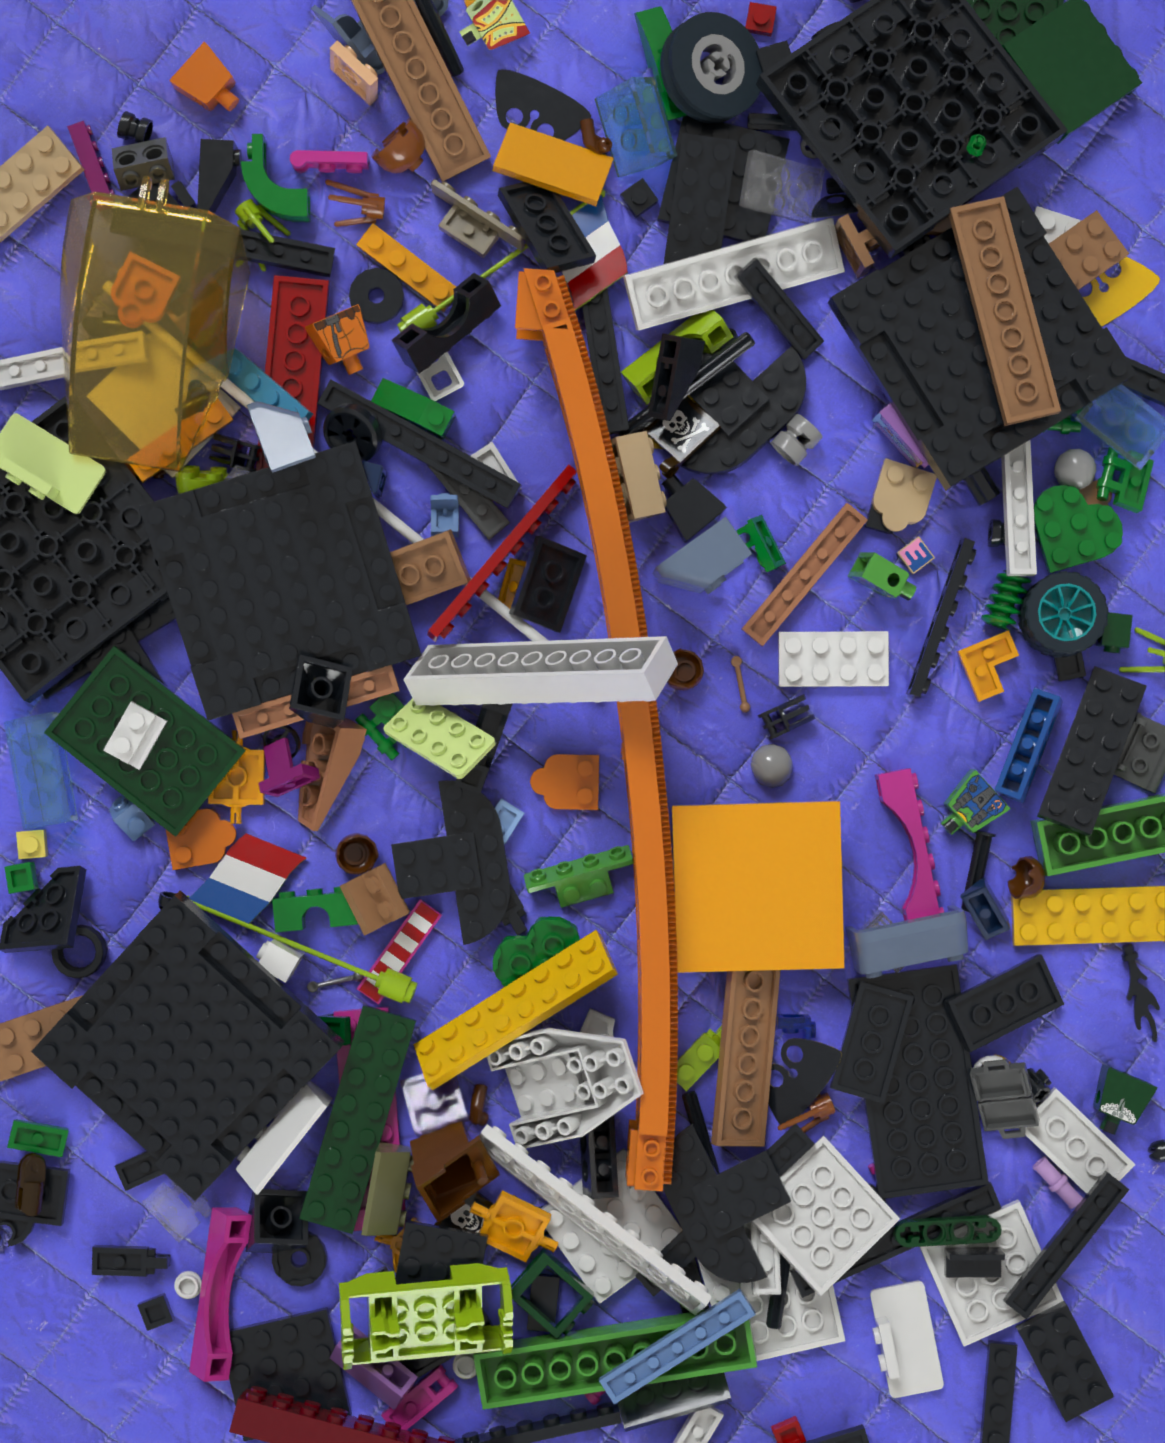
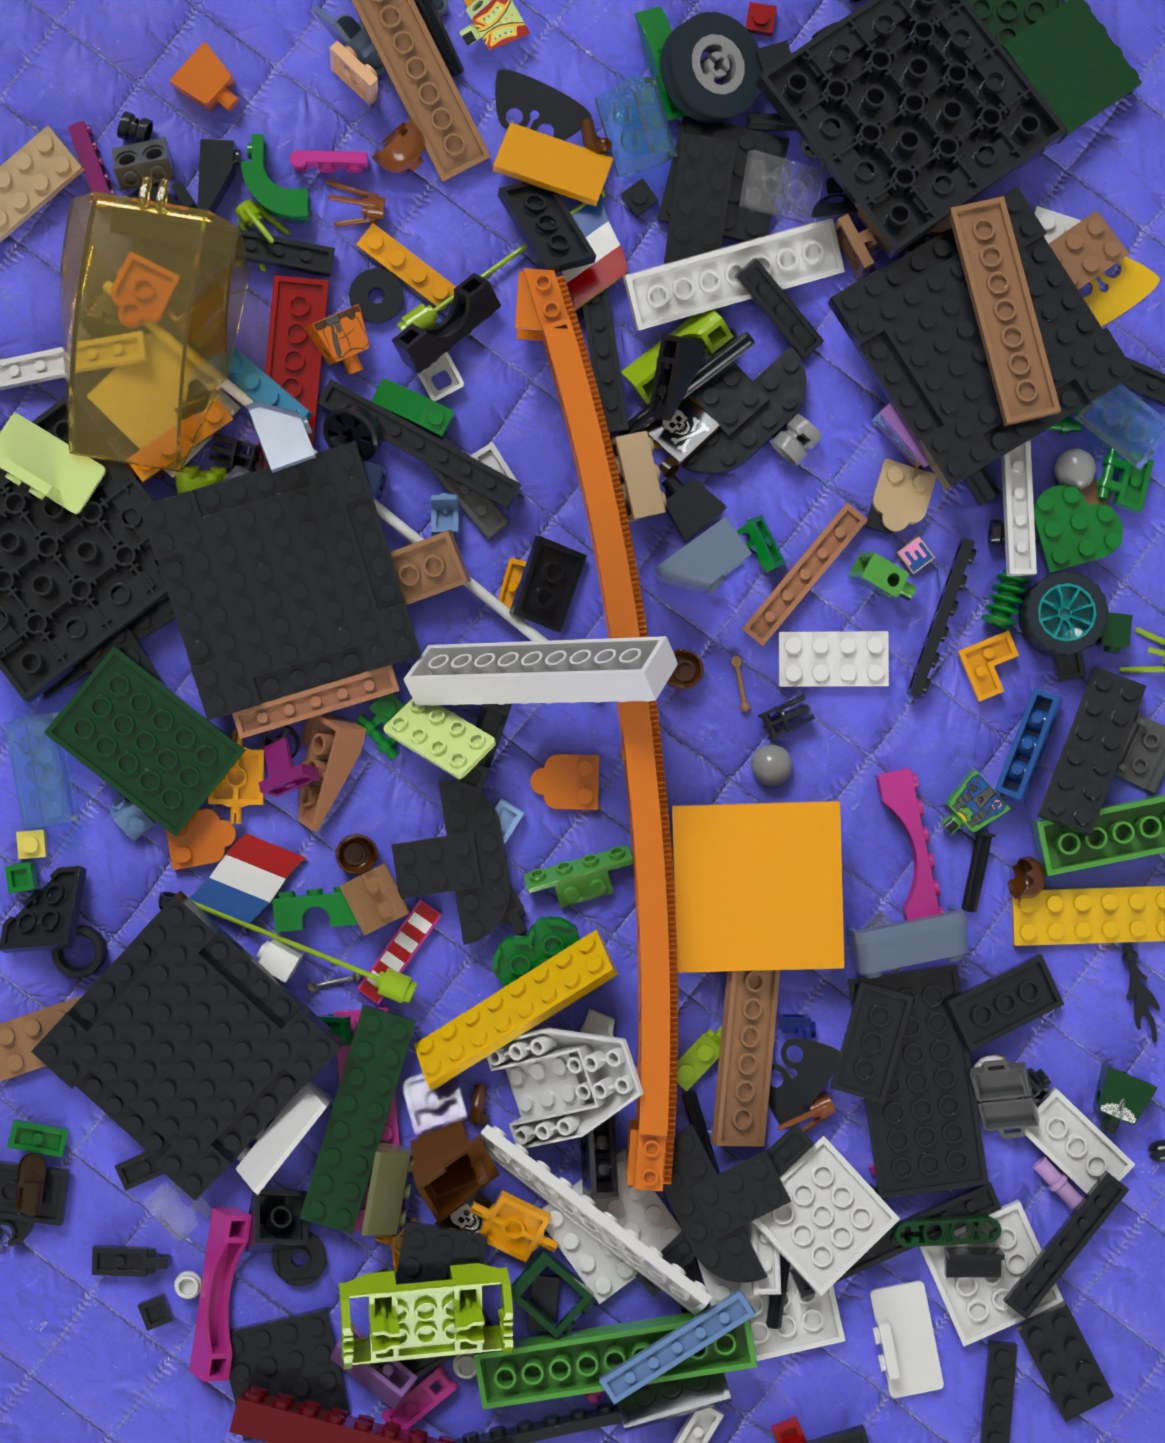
(135, 735): white plate -> none
(320, 691): black slope -> none
(472, 225): dark tan bracket -> none
(496, 562): red plate -> none
(976, 145): green rock -> none
(985, 909): dark blue slope -> none

